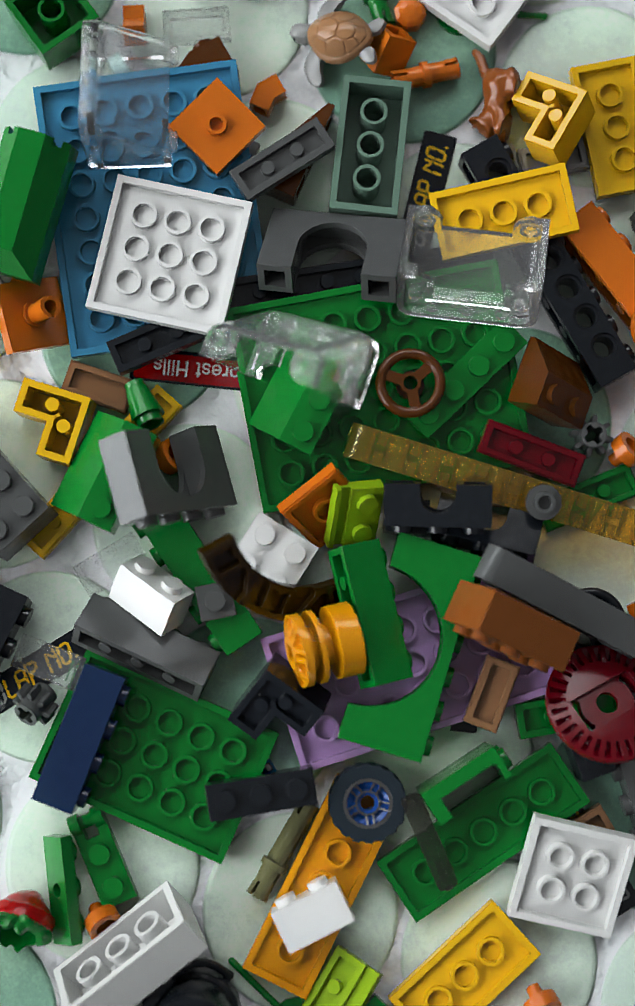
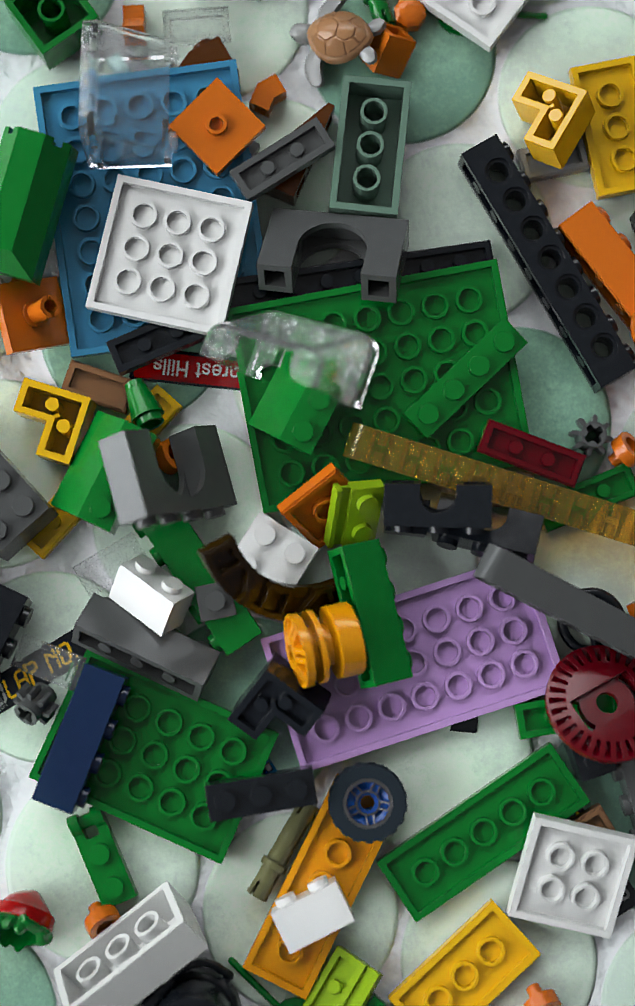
(63, 889): green tile -> none
(405, 723): green arch -> none
(412, 395): reddish brown piece -> none
(429, 73): orange pin -> none
(429, 841): clear smoke axle -> none
(431, 168): black sticker -> none
(459, 773): green panel -> none
(471, 271): clear windscreen -> none
(491, 693): medium nougat tile -> none
(498, 90): dark orange animal -> none
(506, 199): yellow plate -> none
(510, 627): dark orange brick -> none
(543, 502): dark grey plate -> none
(551, 387): reddish brown slope -> none

